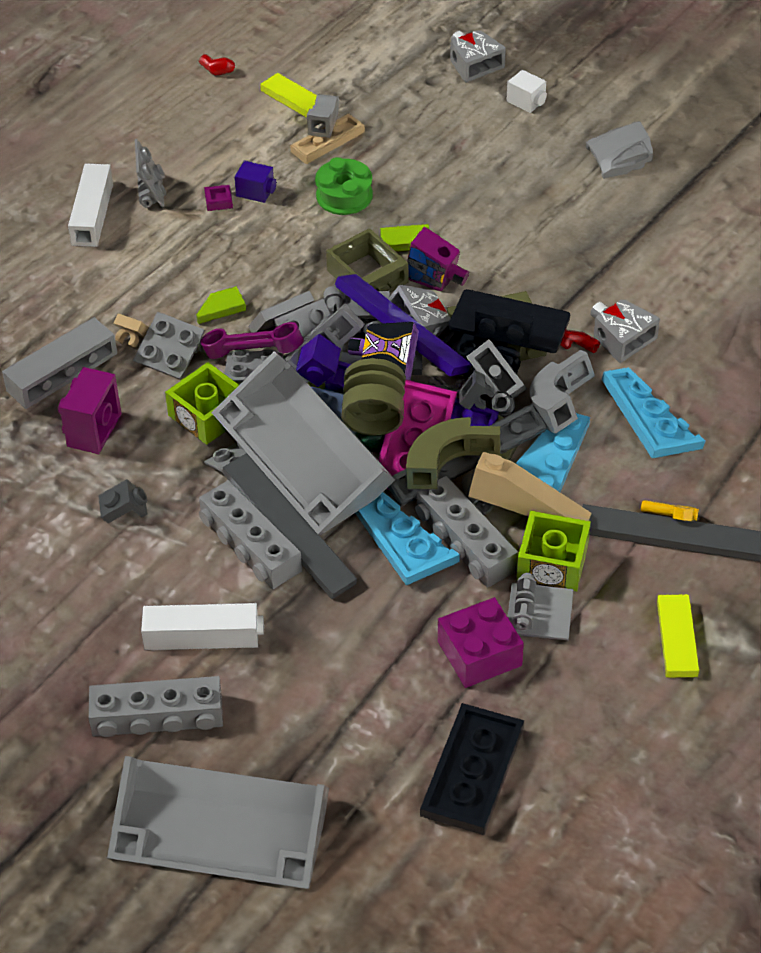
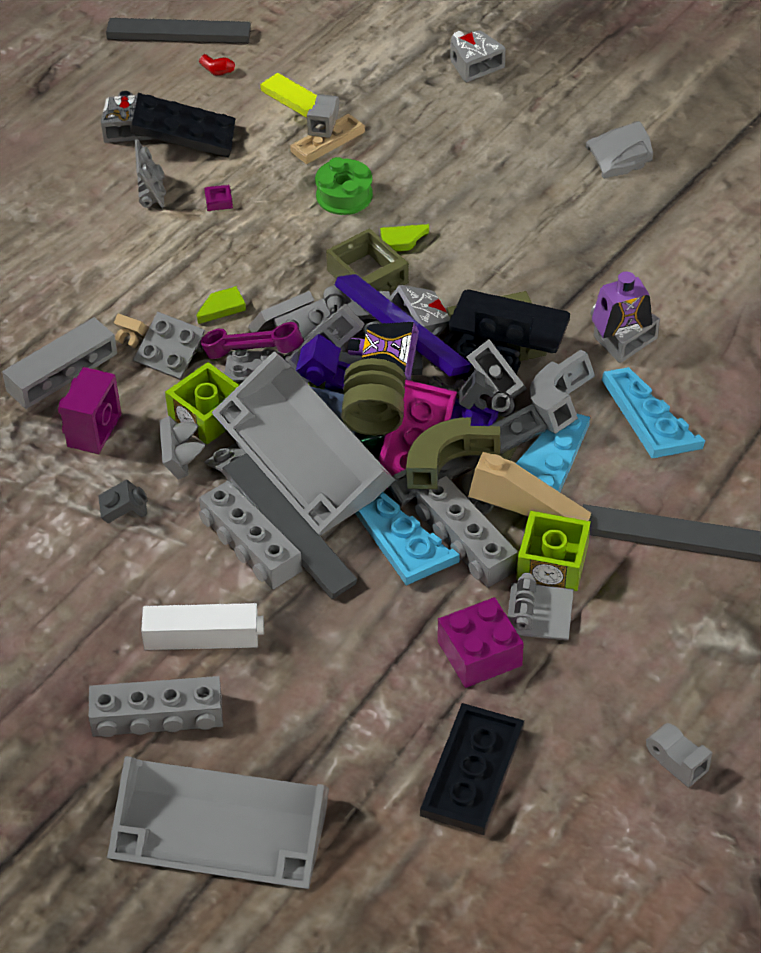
(90, 205): white brick -> none
(118, 118): none -> torso
(175, 450): none -> light grey tile
(178, 30): none -> dark grey tile
(183, 125): none -> black plate
(254, 181): dark purple brick -> none
(434, 261): magenta torso -> none
(526, 91): white brick -> none
(581, 339): red arm -> none
(622, 306): none -> torso
(675, 511): yellow bar -> none
(677, 636): neon yellow tile -> none
(679, 754): none -> light grey leg

